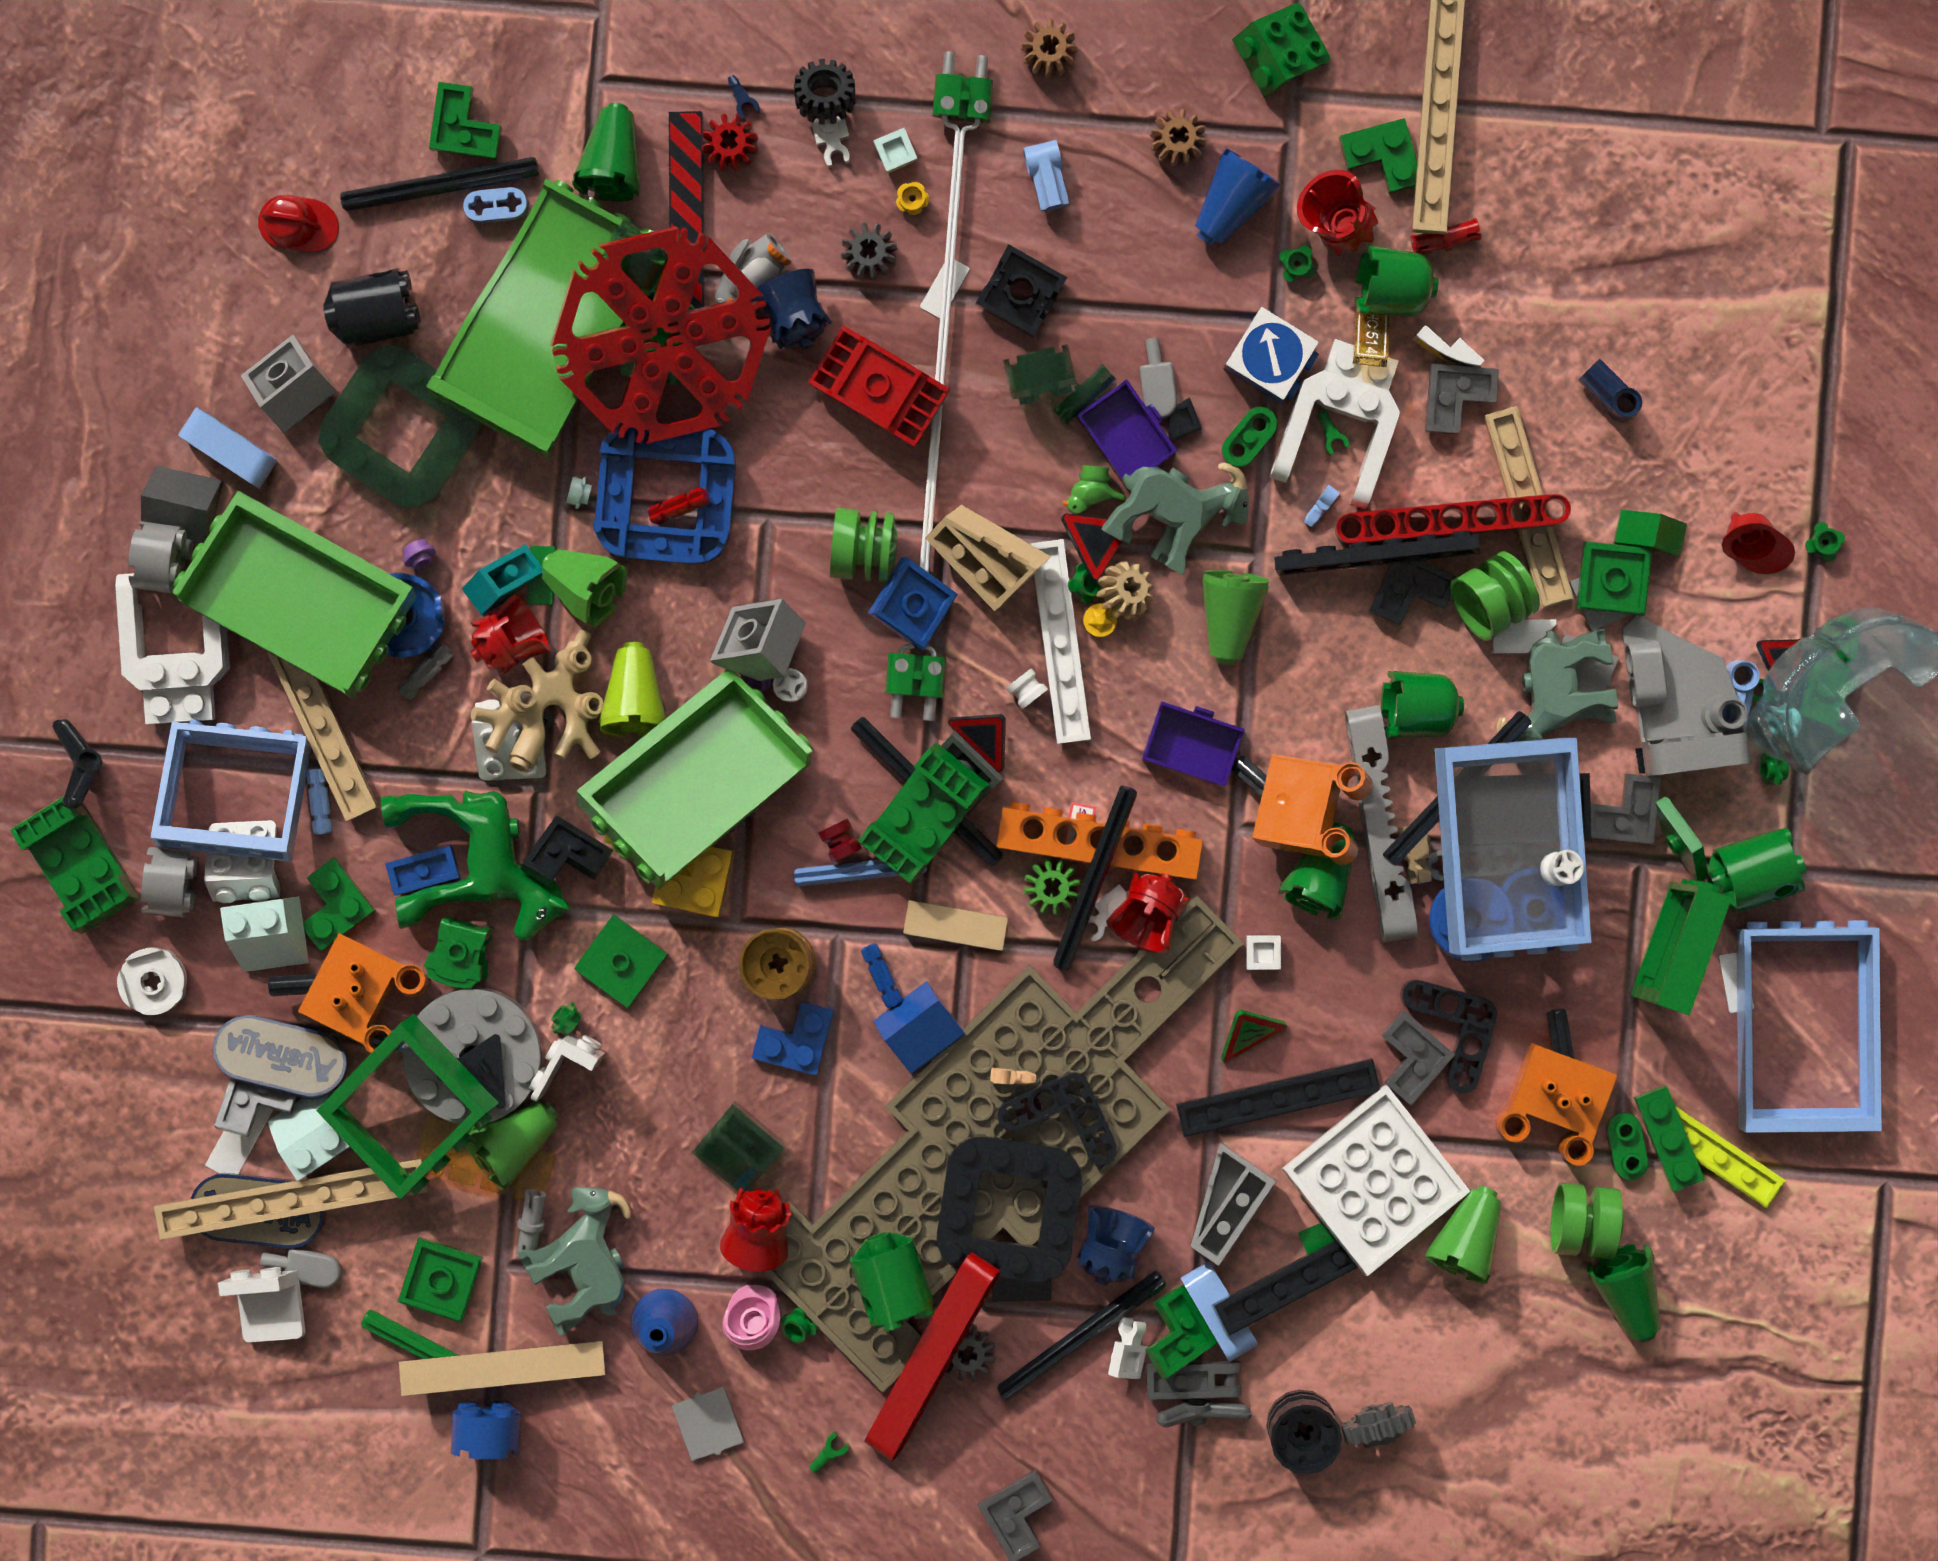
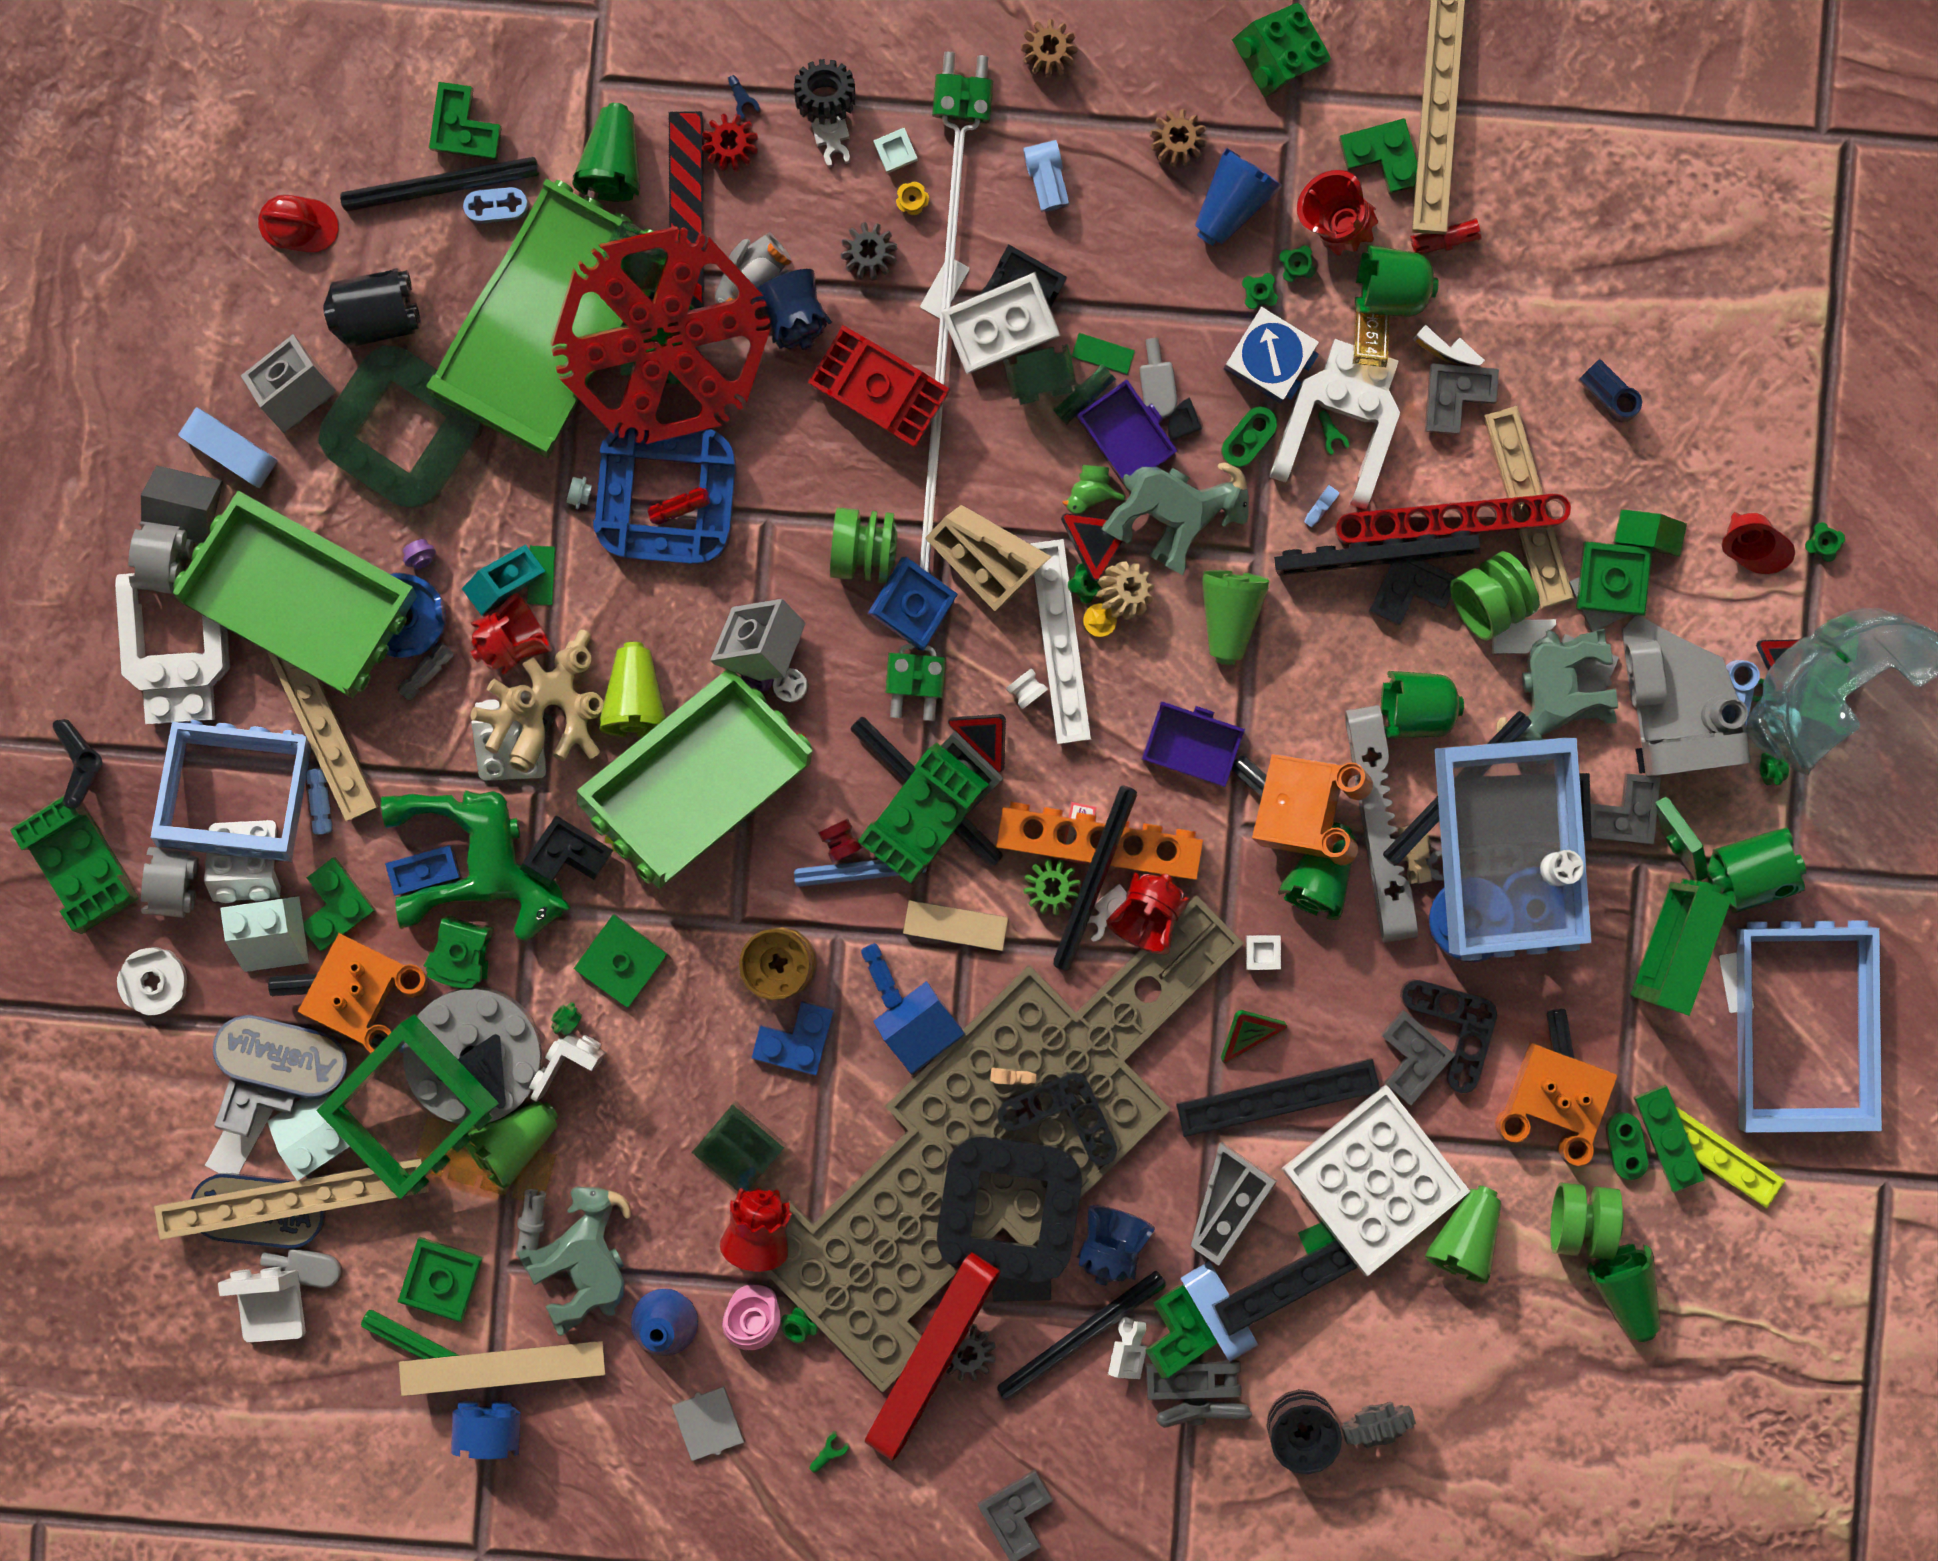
(585, 583): bright green cone -> none
(700, 885): yellow slope -> none
(891, 1280): green cylinder -> none
(1000, 323): none -> white tile
(1103, 352): none -> green sticker
(1254, 299): none -> green plate

